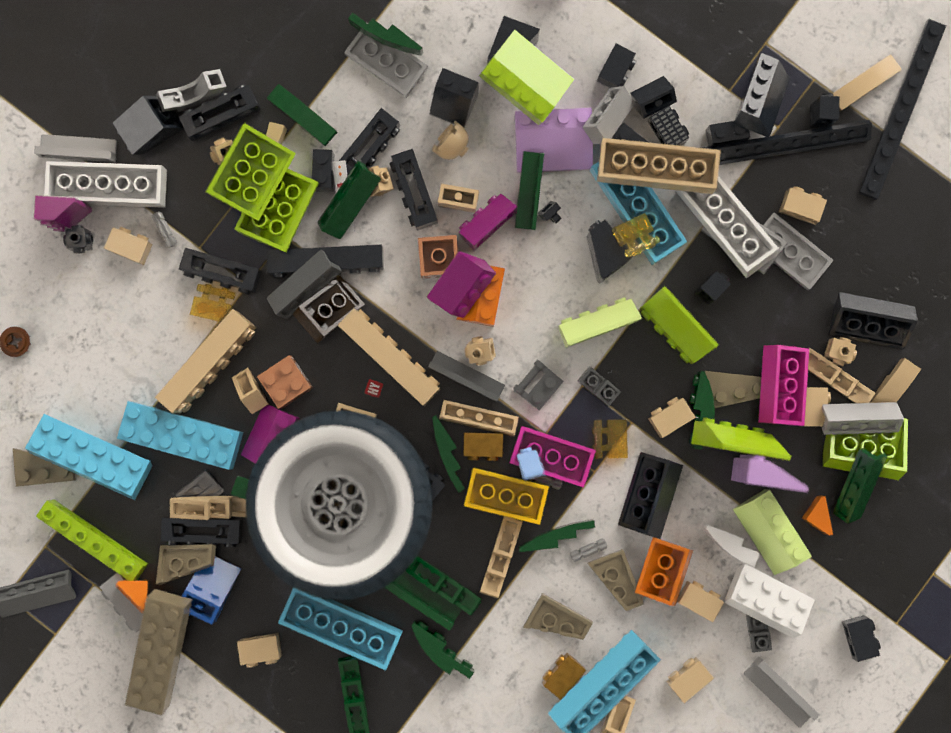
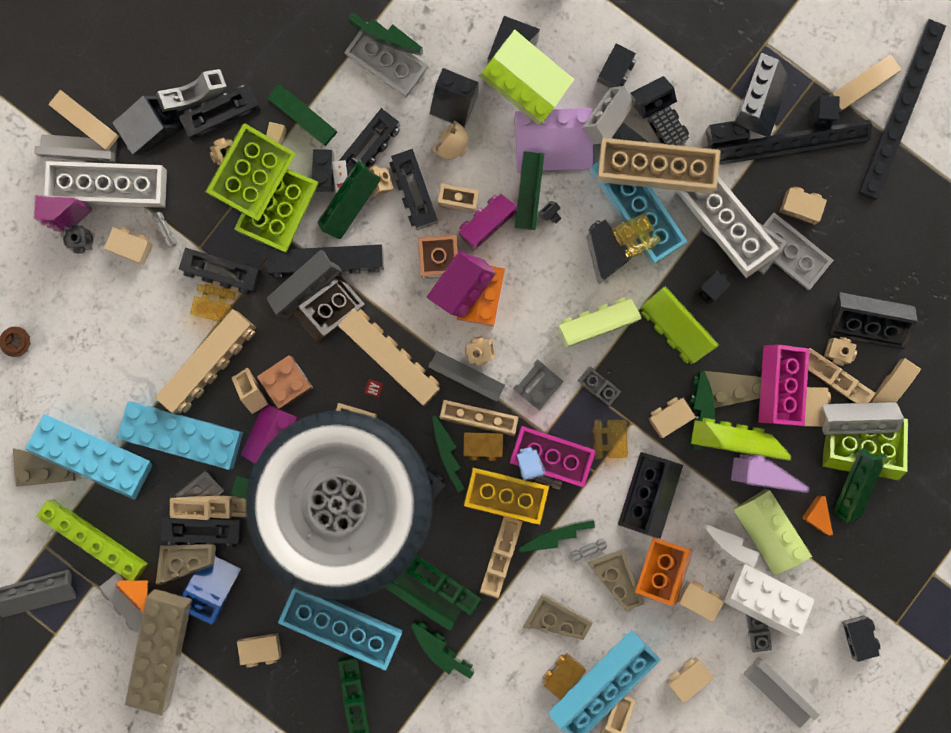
(83, 120): none -> tan slope

